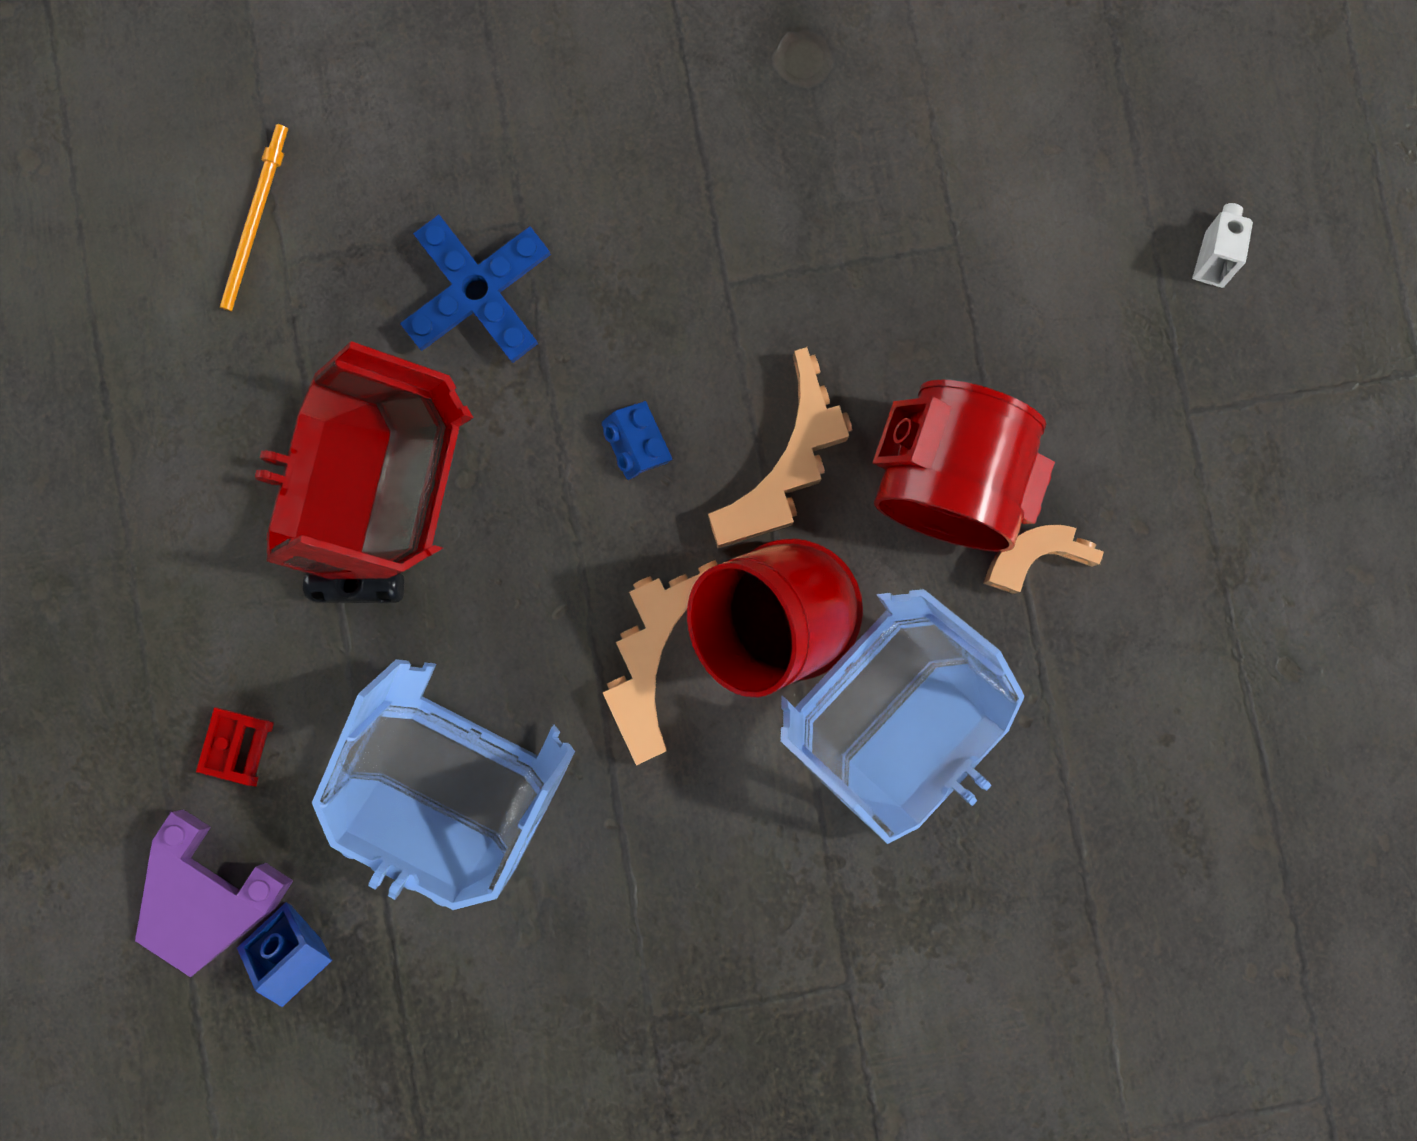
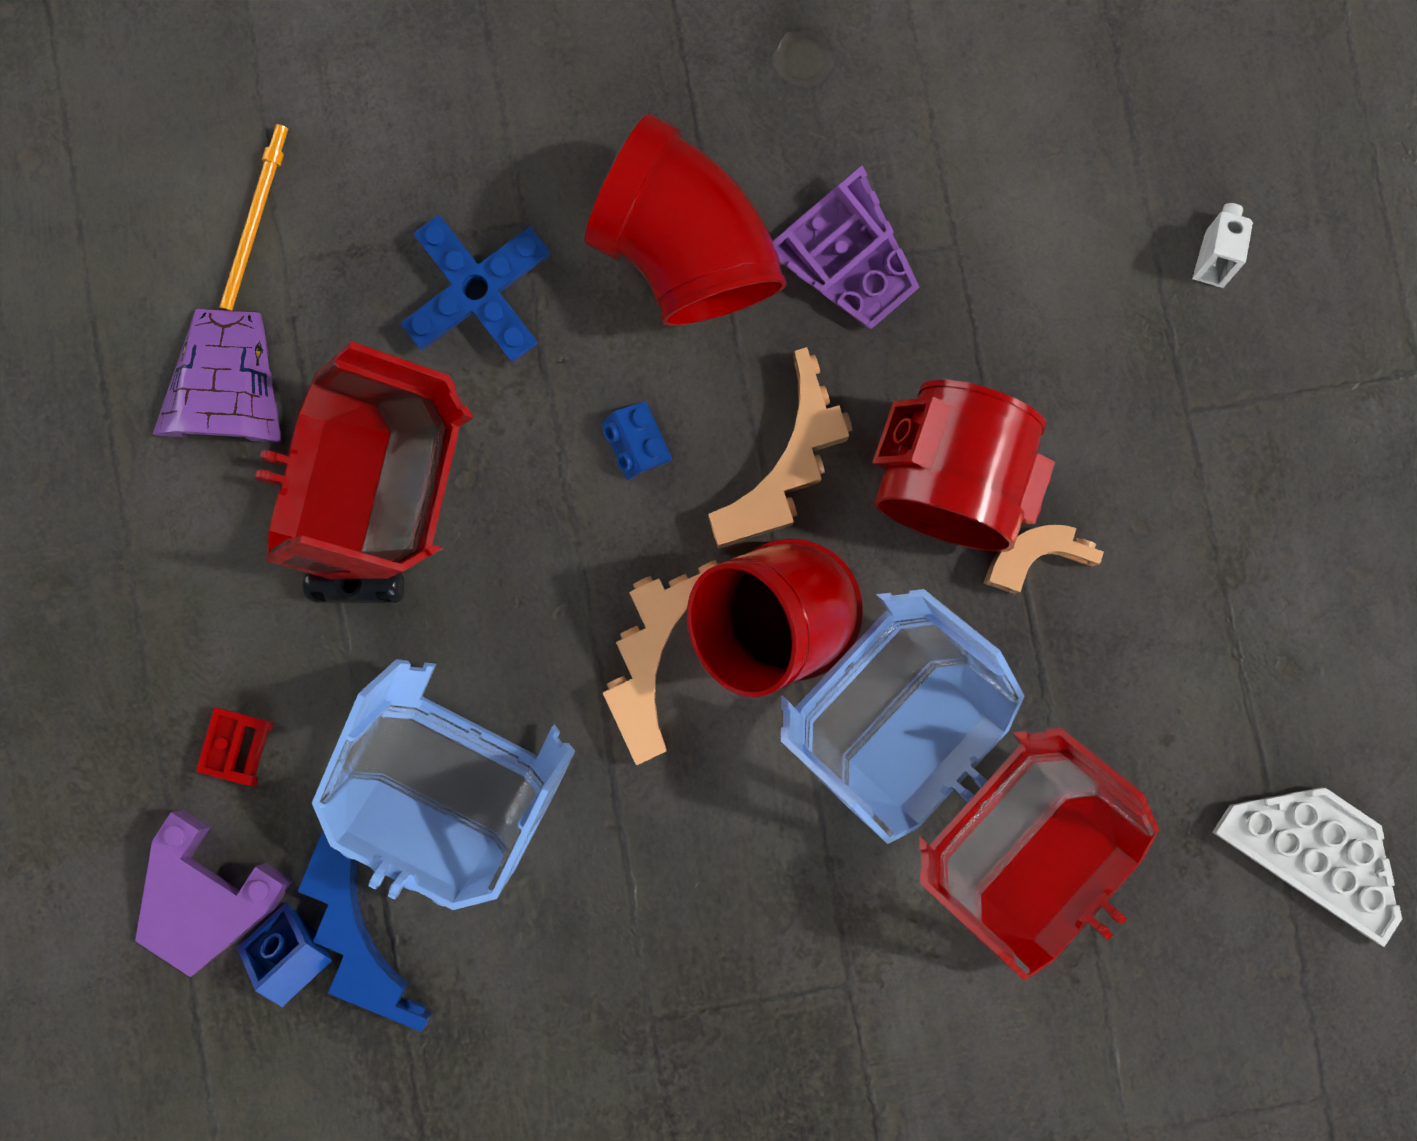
(222, 381): none -> medium lavender wedge
(363, 973): none -> blue arch
(683, 227): none -> red cylinder
(849, 252): none -> medium lavender wedge
(1039, 850): none -> red windscreen
(1321, 851): none -> white plate

